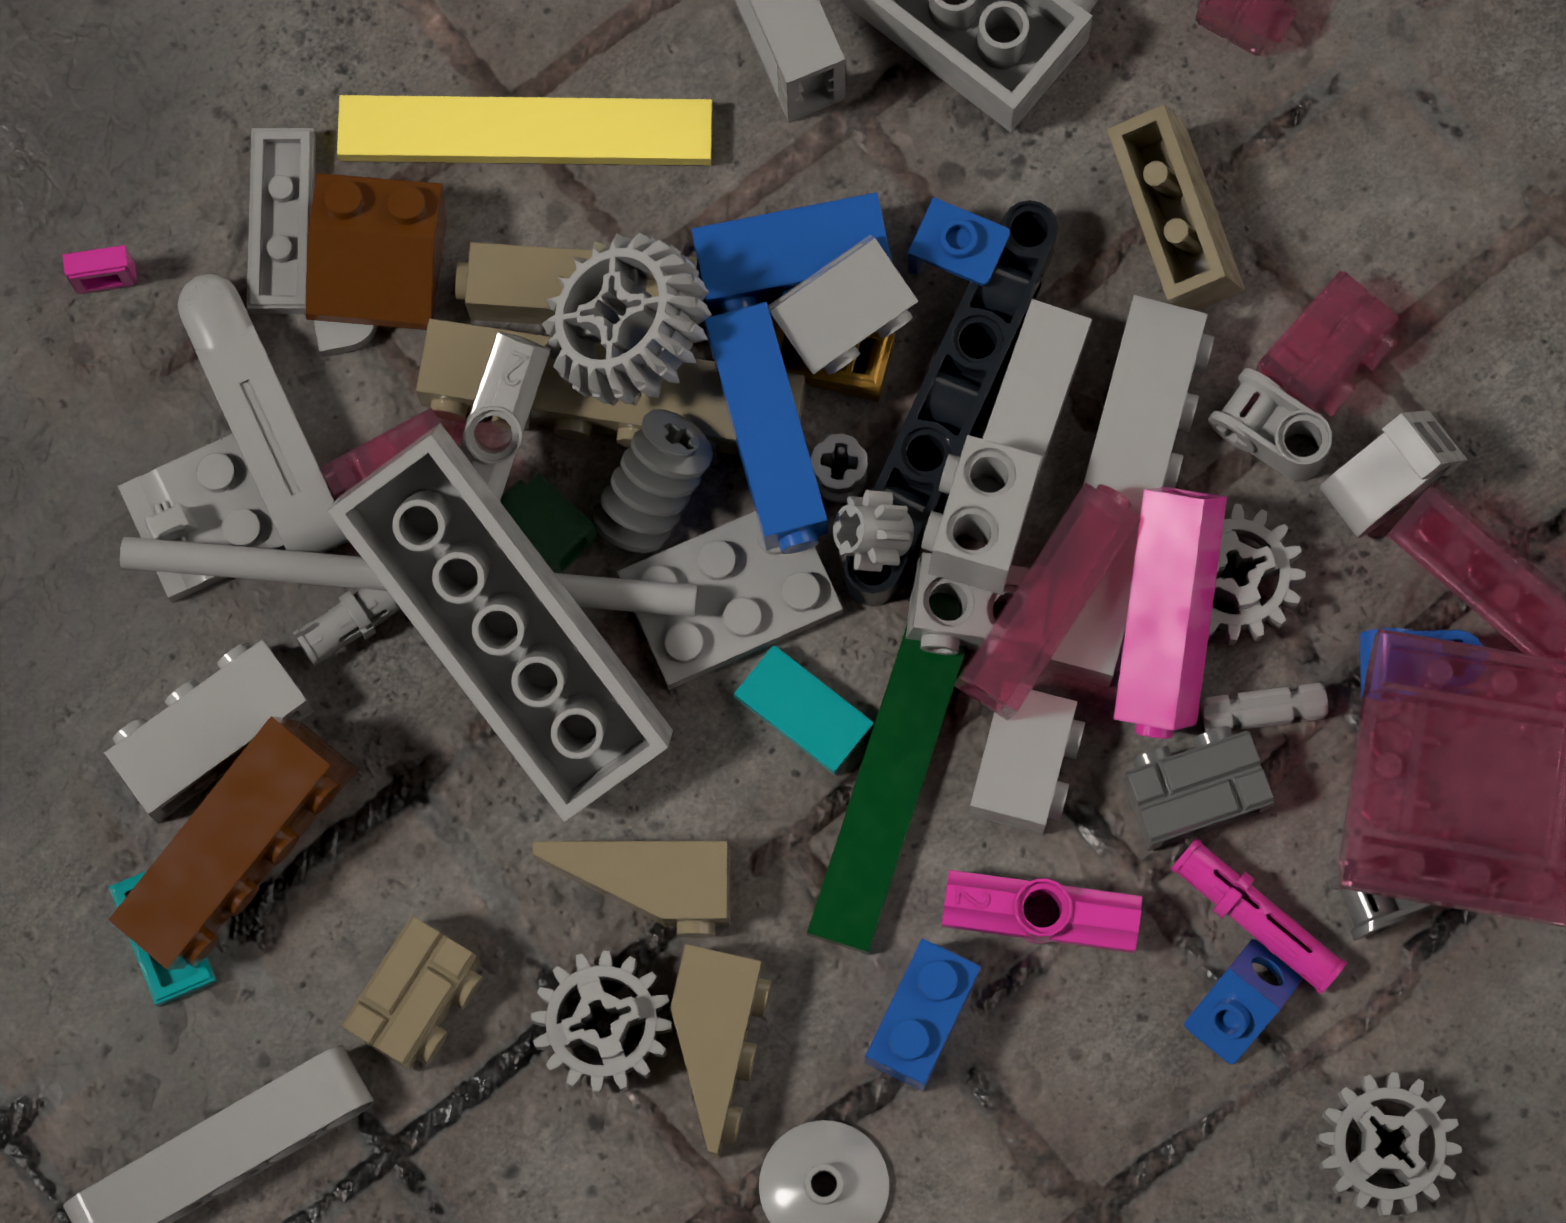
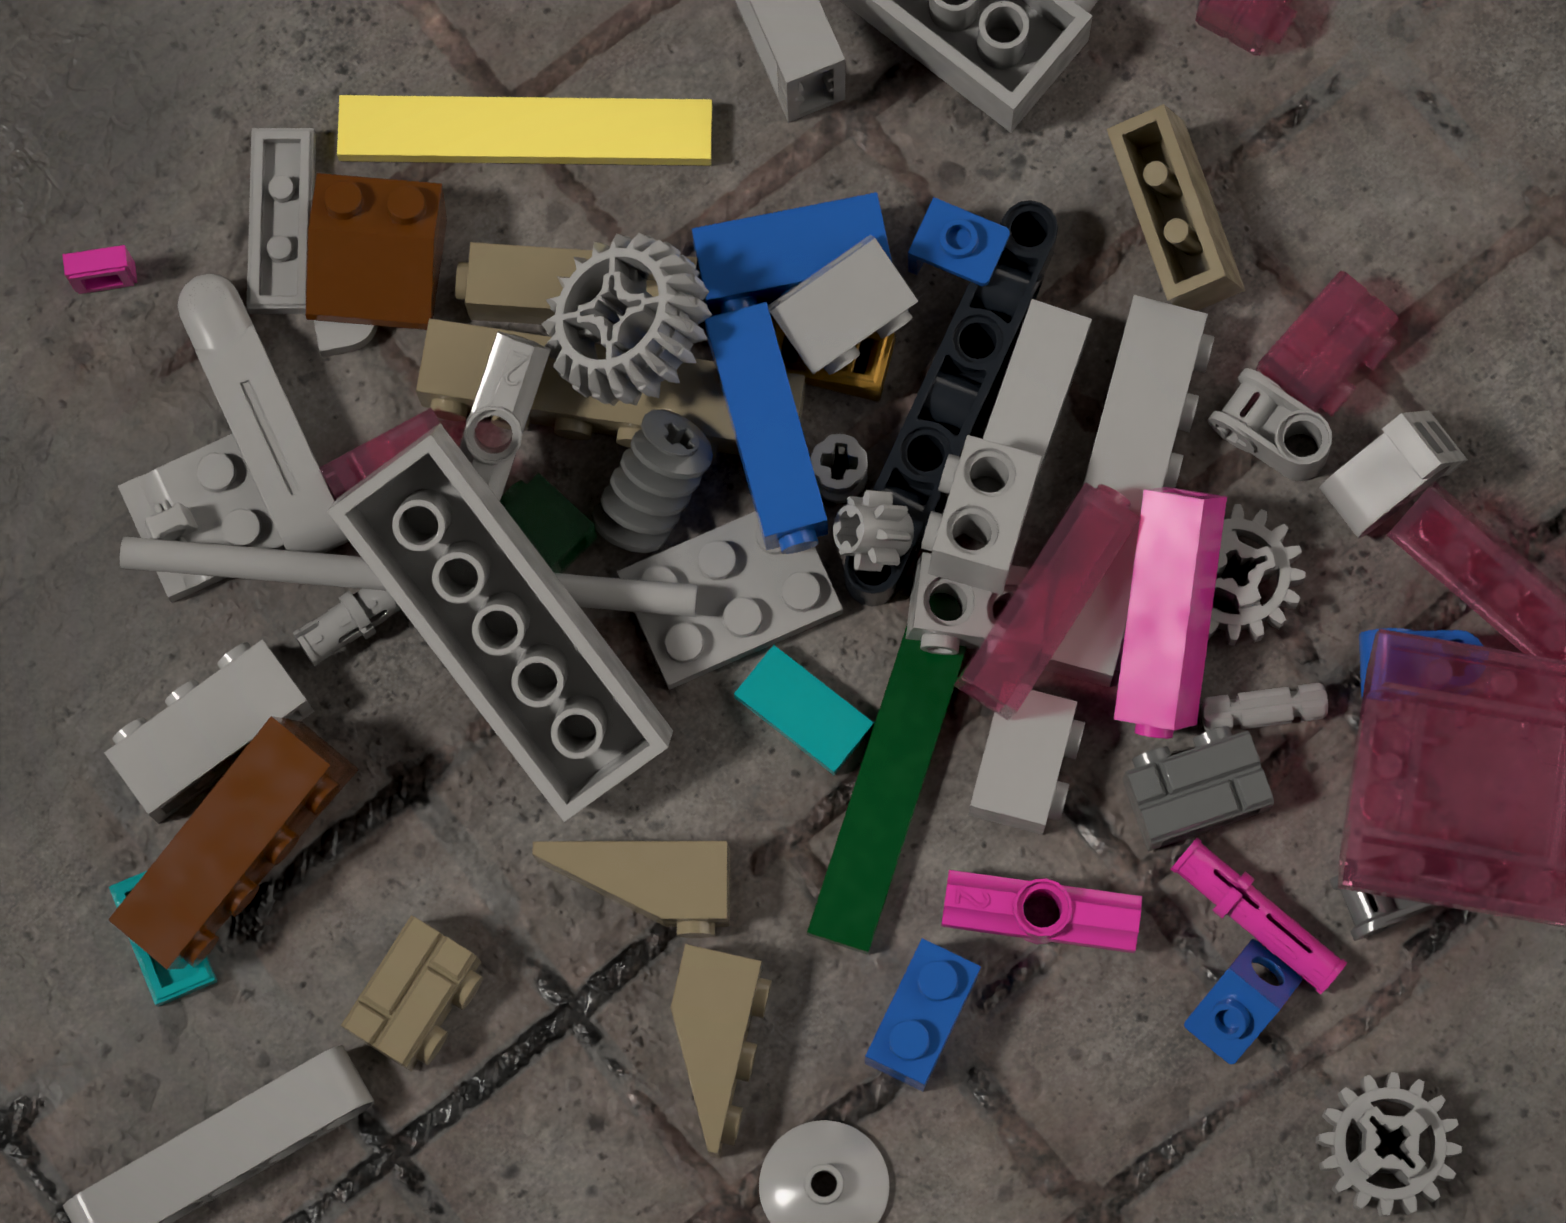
(571, 1030): light grey gear -> none

